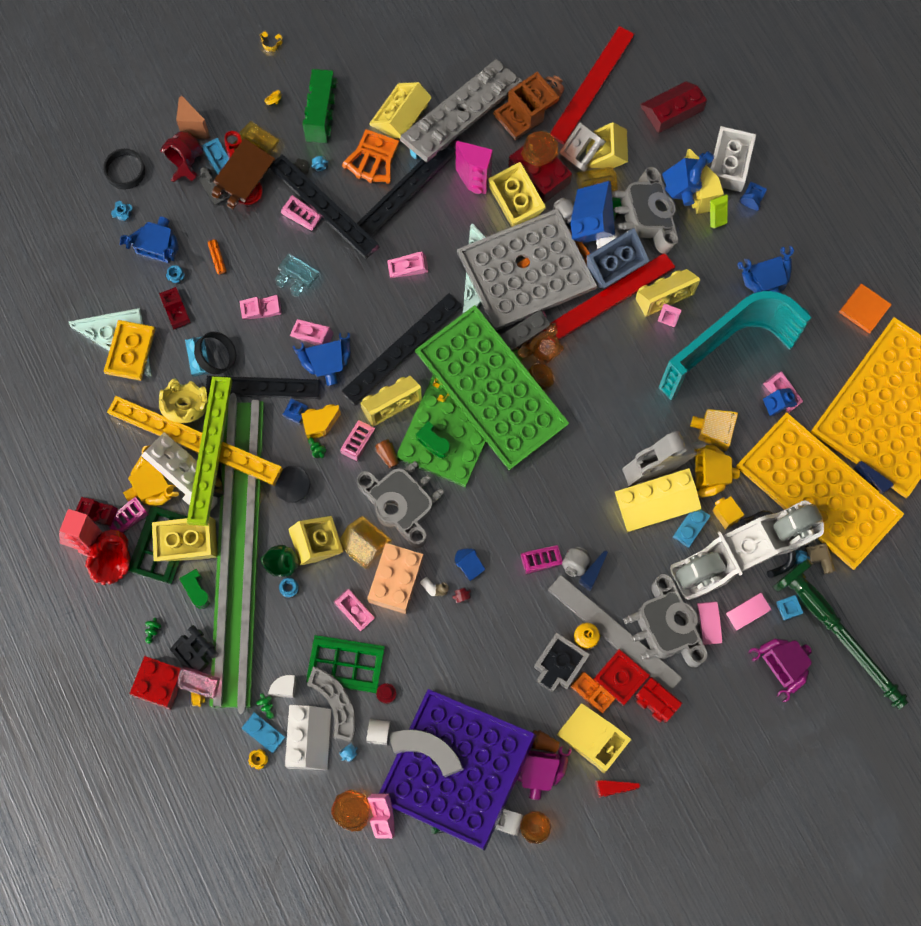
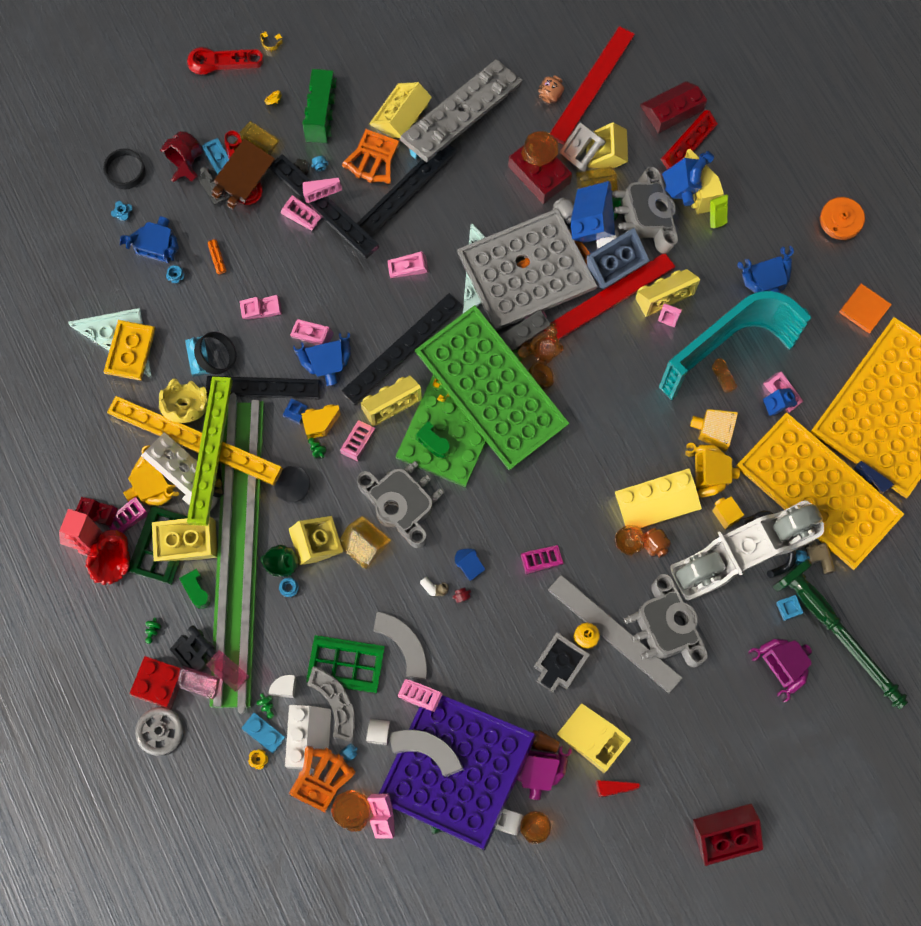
(170, 743): none -> light grey plate
(174, 308): dark red slope -> none
(190, 120): nougat slope -> none
(197, 699): yellow plate -> none
(221, 60): none -> red beam
(227, 671): none -> clear pink plate
(298, 271): clear light blue plate -> none
(311, 788): none -> orange plate
(320, 188): none -> bright pink slope
(354, 609): bright pink slope -> none
(386, 693): dark red plate -> none
(387, 453): dark orange cone -> none
(395, 578): light nougat brick -> none
(406, 640): none -> light grey tile
(410, 689): none -> bright pink slope
(474, 166): dark pink slope -> none
(516, 195): light yellow slope -> none
(526, 105): dark orange bracket -> none
(576, 561): light grey head -> none
(589, 577): dark blue slope -> none
(592, 692): orange slope -> none
(621, 677): red plate -> none
(630, 539): none -> clear orange hair
(657, 542): none -> dark orange head
(657, 700): red brick -> none
(661, 458): light grey piece -> none
(690, 139): none -> red plate
(691, 527): dark azure plate -> none
(709, 622): bright pink slope -> none
(723, 375): none -> clear orange bar
(728, 834): none -> dark red slope
(732, 157): white slope -> none
(748, 611): bright pink slope -> none
(753, 196): blue tile -> none
(842, 218): none -> orange wheel

